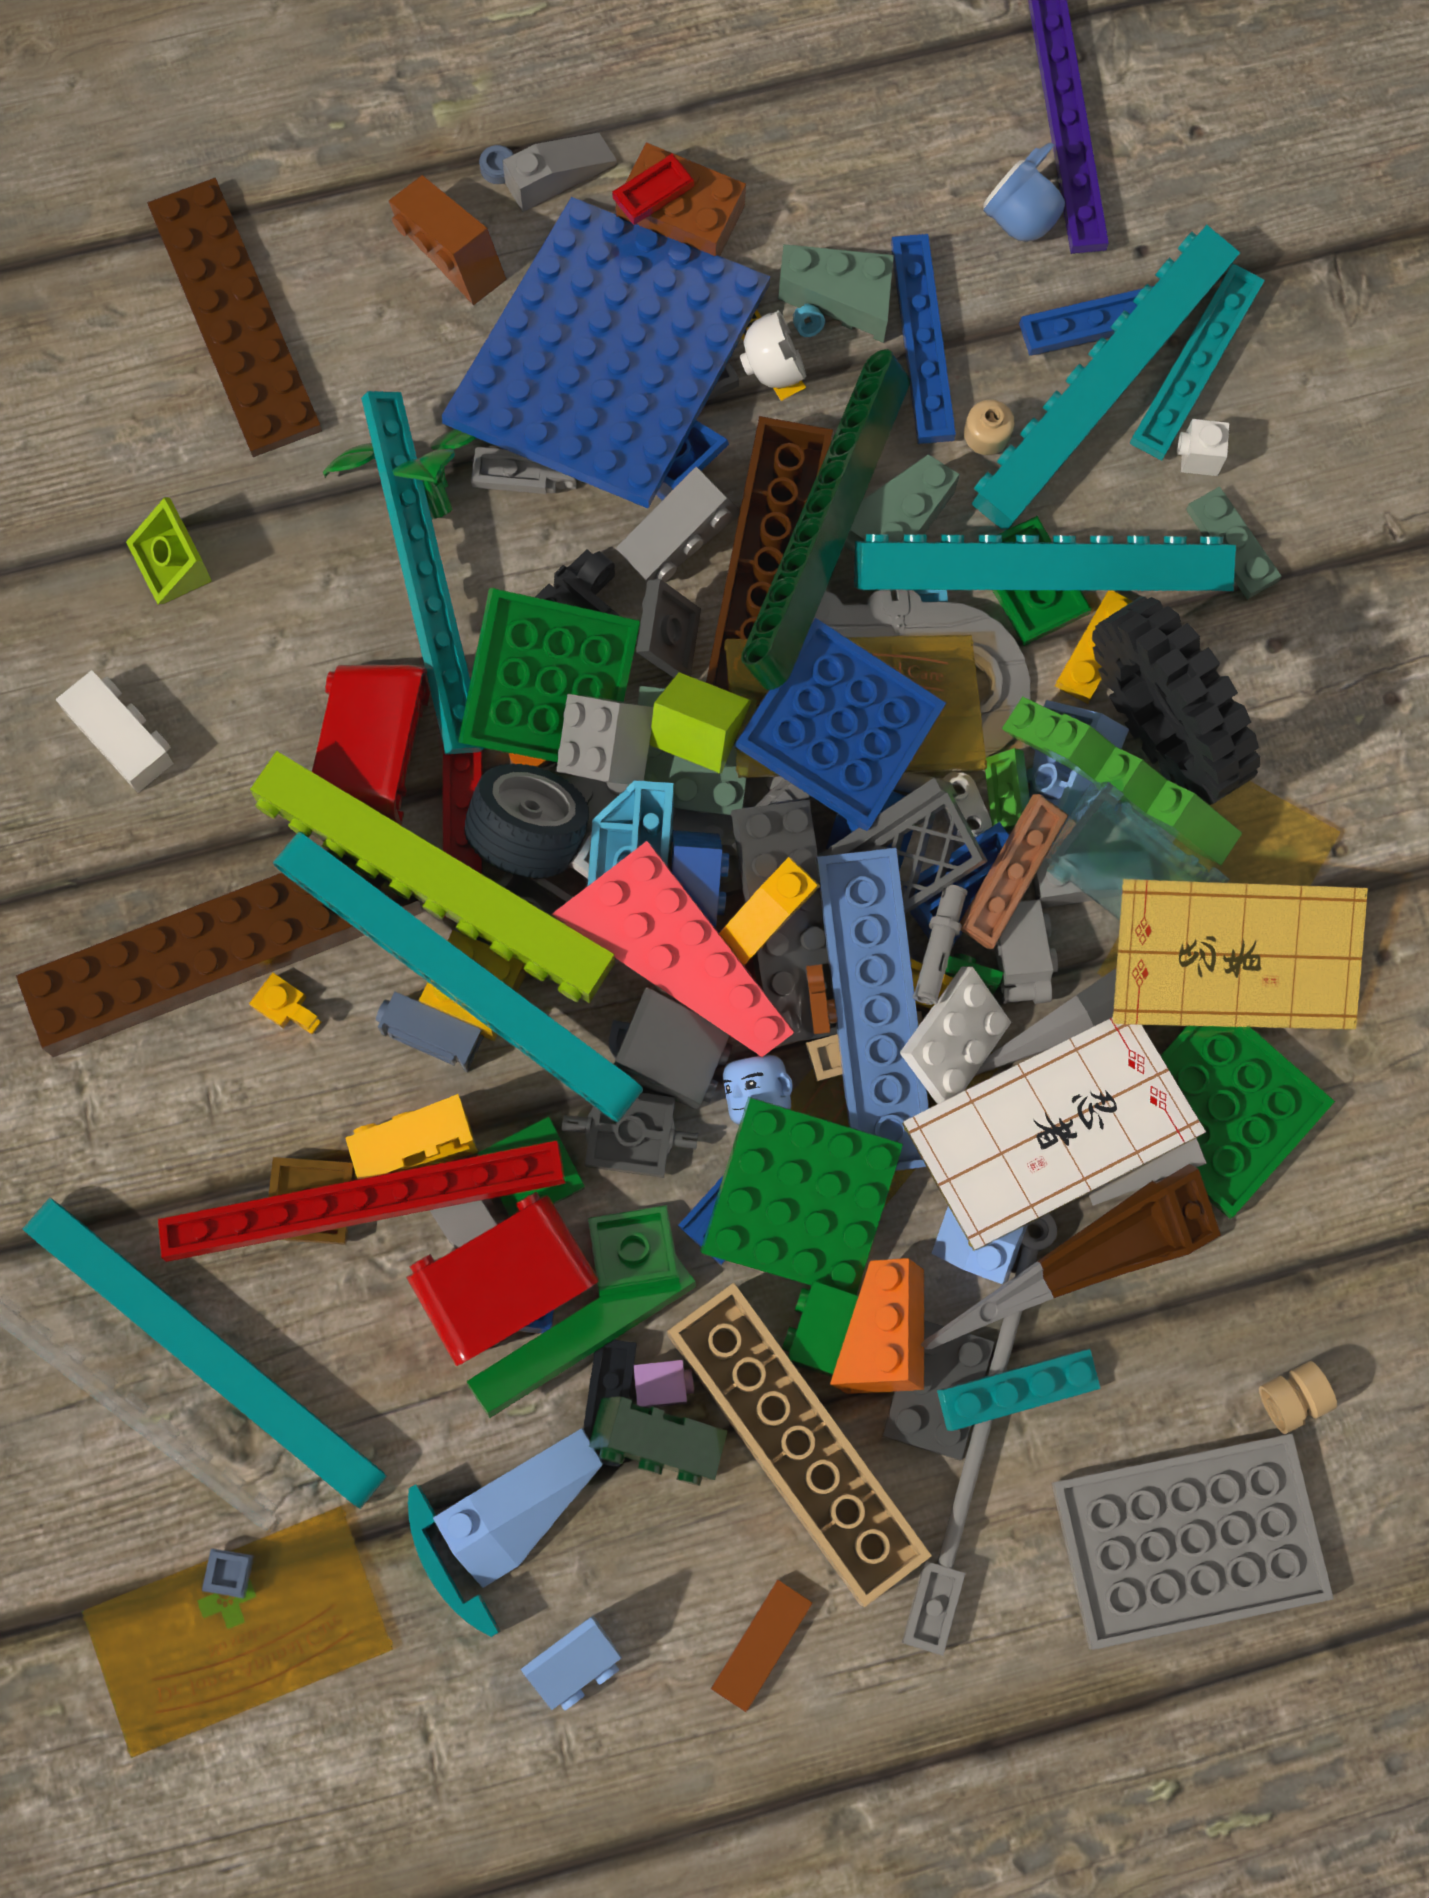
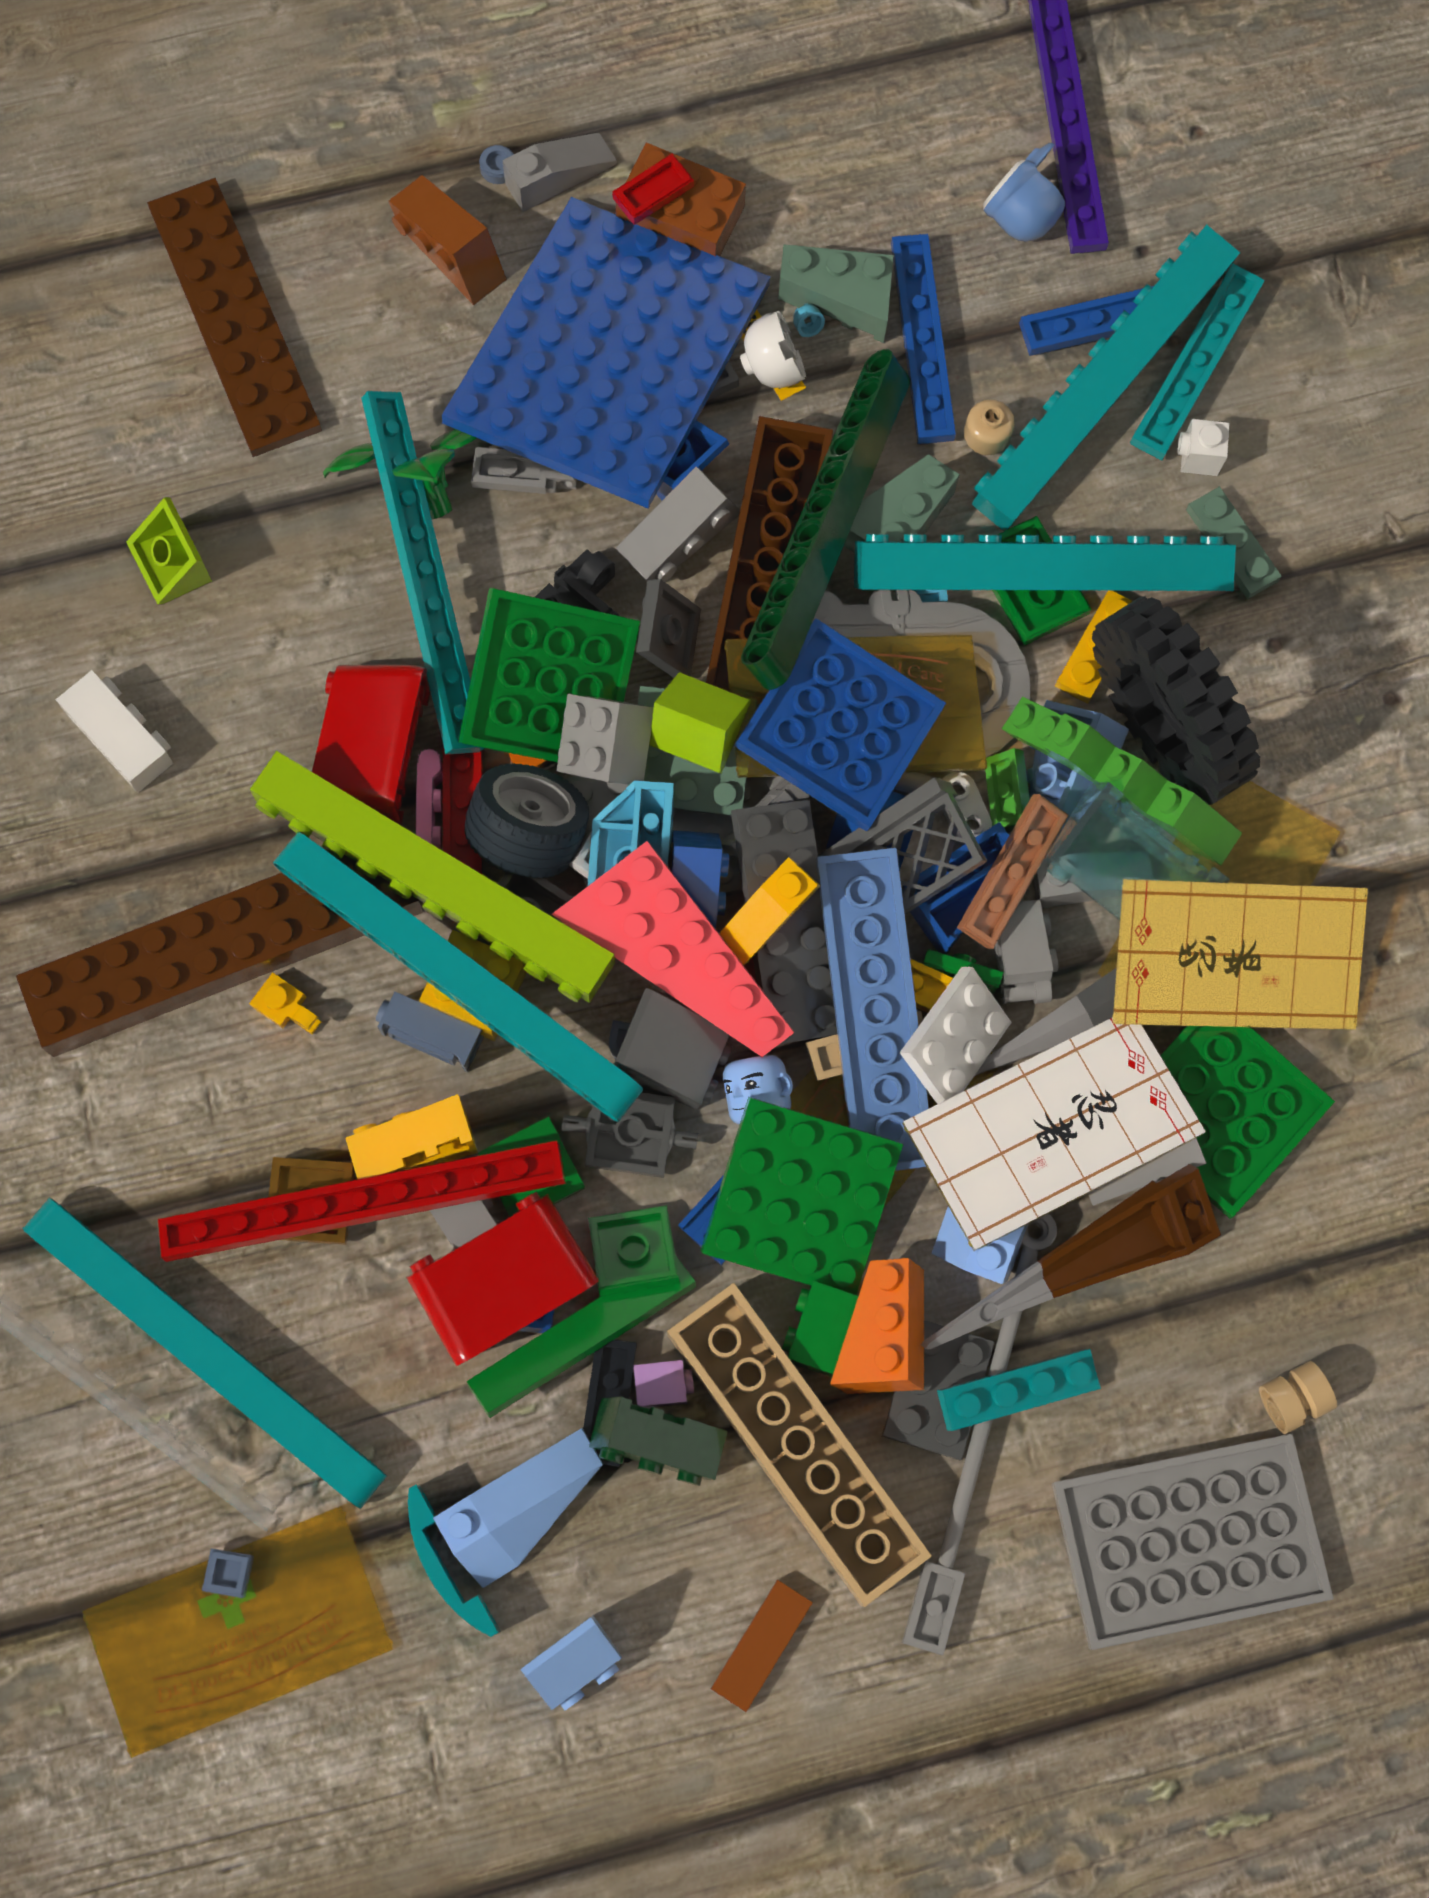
(428, 797): none -> bright pink hinge
(822, 1009): dark orange plate -> none
(944, 929): light grey pin -> none

